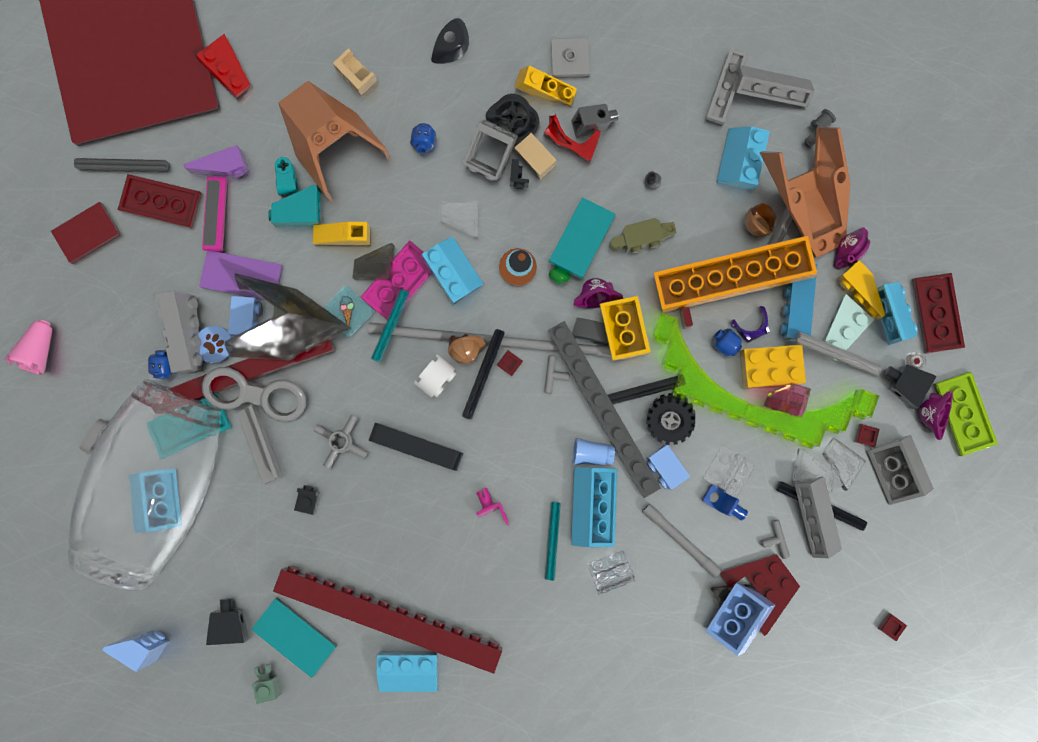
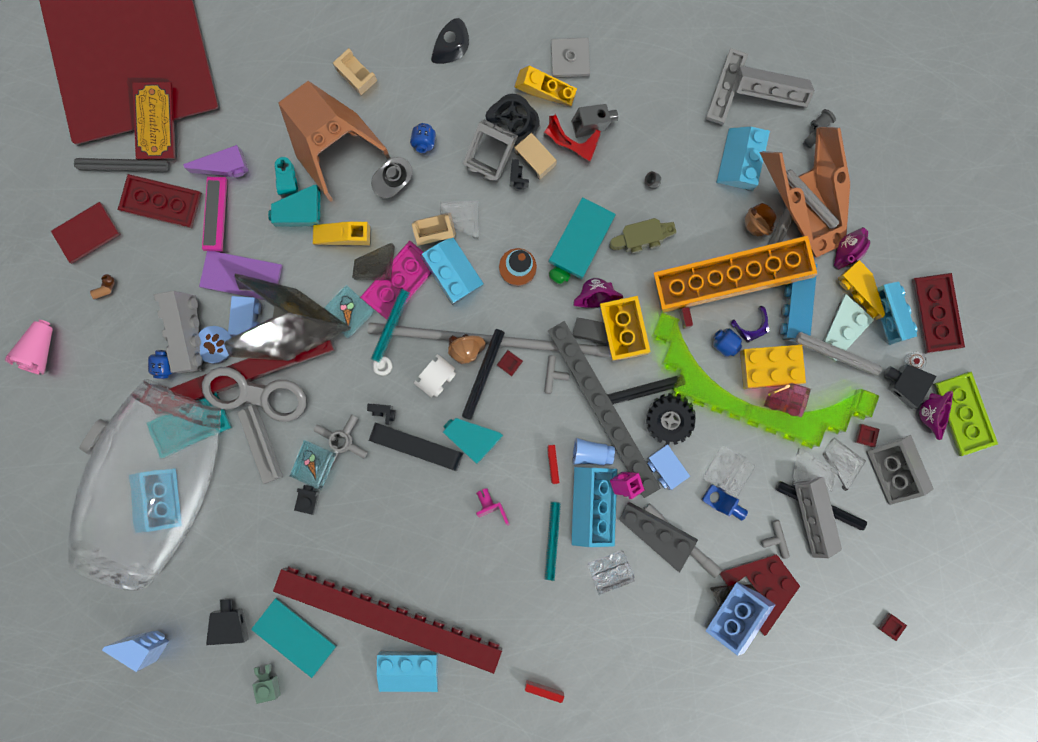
(106, 287): none -> arm
(153, 120): none -> tile
(224, 66): red wing -> none
(312, 465): none -> clear light blue tile
(378, 410): none -> black bracket
(384, 367): none -> white tile
(391, 177): none -> dark grey piece
(433, 229): none -> tan panel
(471, 438): none -> teal slope
(544, 691): none -> red tile
(553, 464): none -> red tile
(627, 484): none -> dark pink brick
(661, 536): none -> dark grey wing
(812, 200): none -> light grey axle

